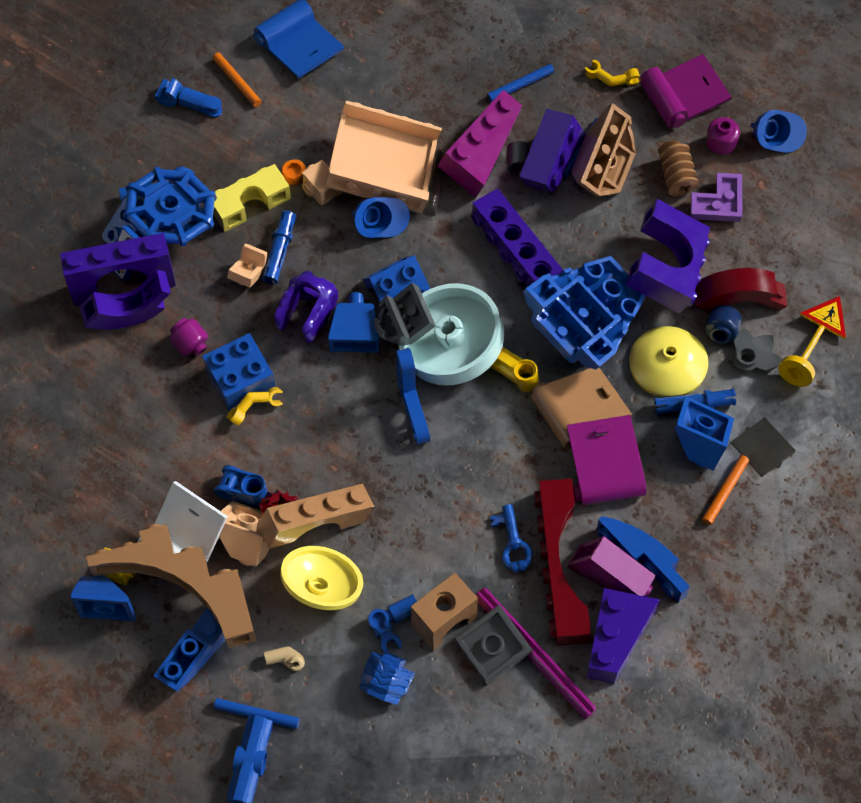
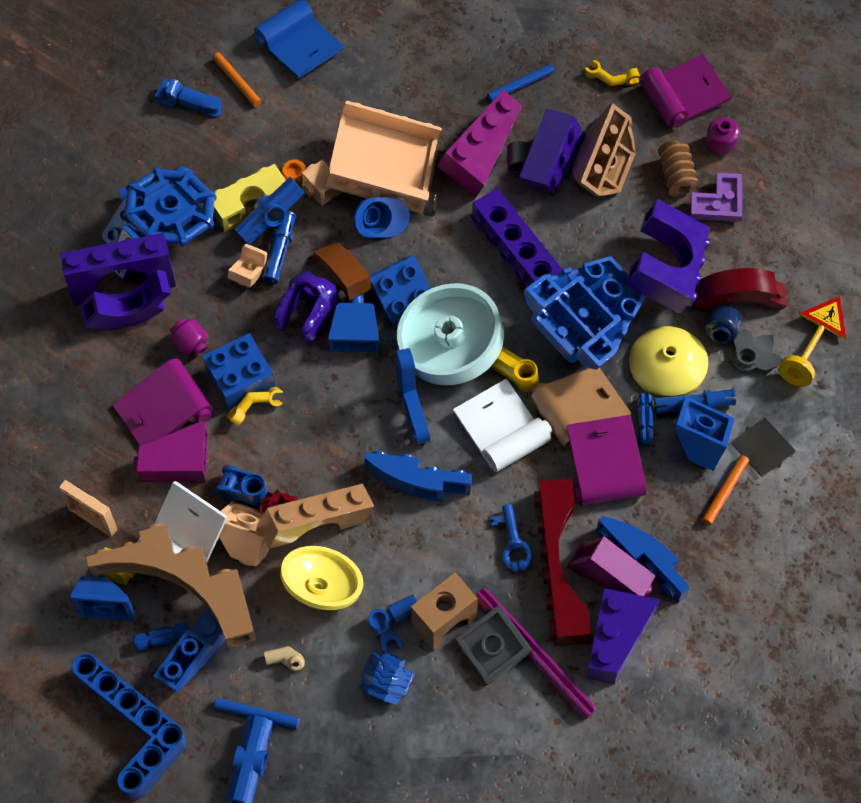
(88, 508): none -> light nougat plate
(135, 717): none -> blue beam
(160, 636): none -> blue axle
(163, 403): none -> magenta door
(175, 456): none -> magenta slope
(278, 202): none -> blue piece
(344, 270): none -> dark orange slope
(404, 317): dark grey slope -> none
(405, 475): none -> blue slope
(502, 426): none -> white door
(645, 418): none -> blue axle
(780, 131): blue piece -> none

